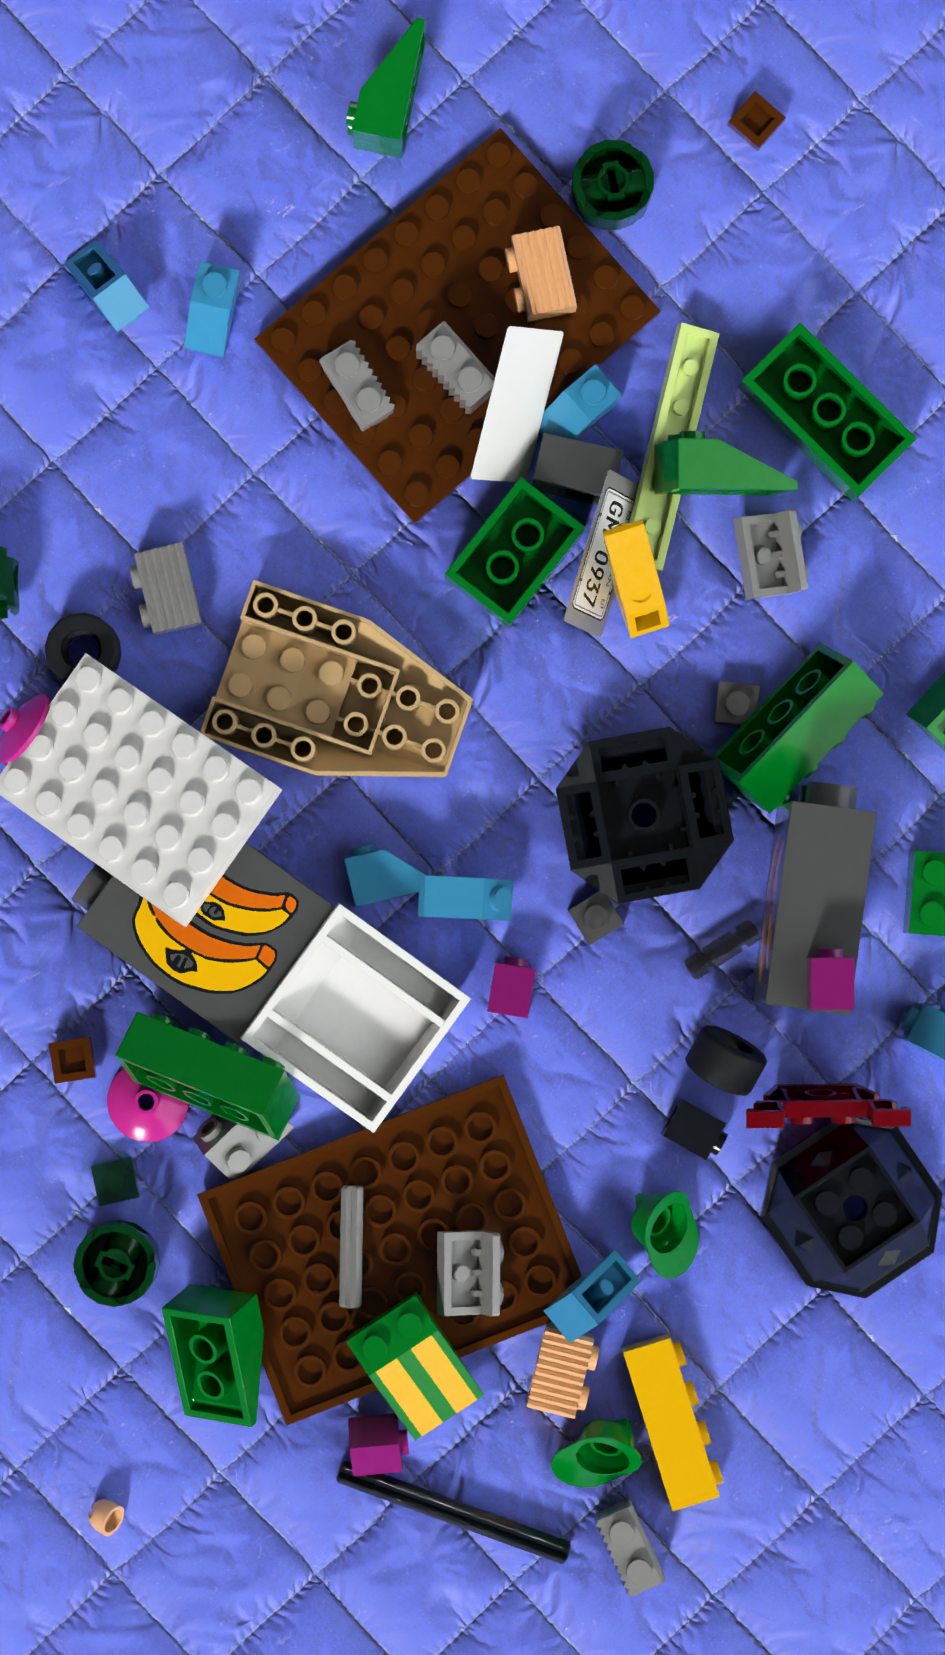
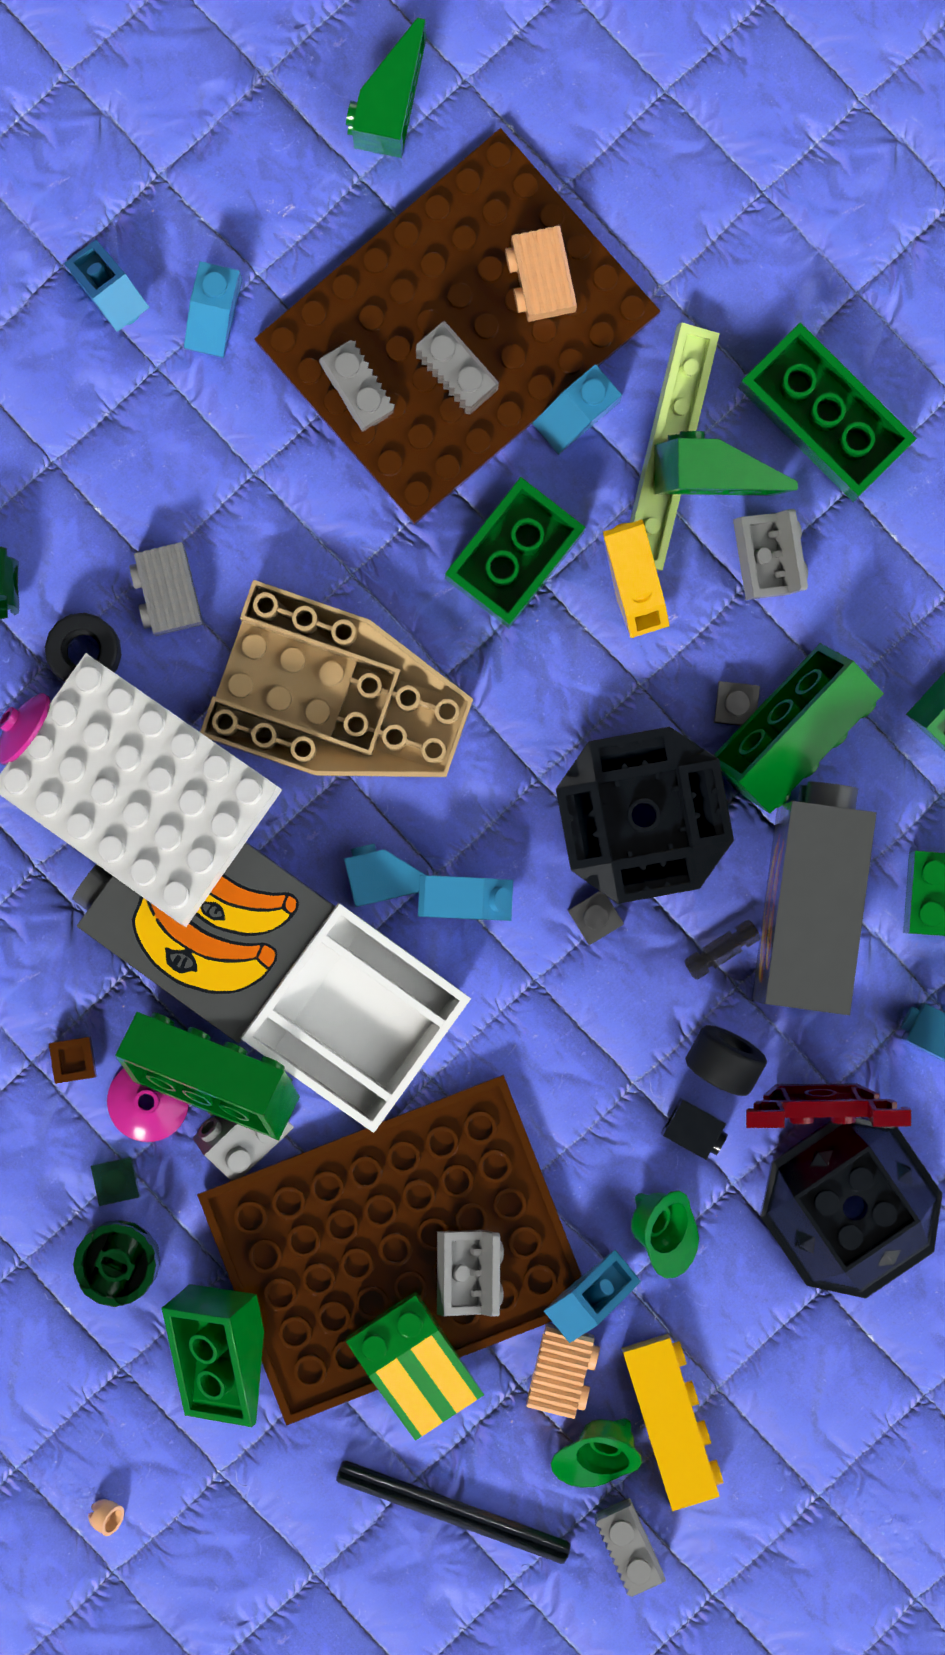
(351, 1246): light grey axle -> none
(376, 1444): magenta brick -> none
(511, 987): magenta brick -> none
(516, 404): white sticker -> none
(574, 468): dark grey brick -> none
(594, 583): sticker -> none
(612, 185): dark green brick -> none
(756, 121): reddish brown plate -> none
(830, 981): magenta brick -> none

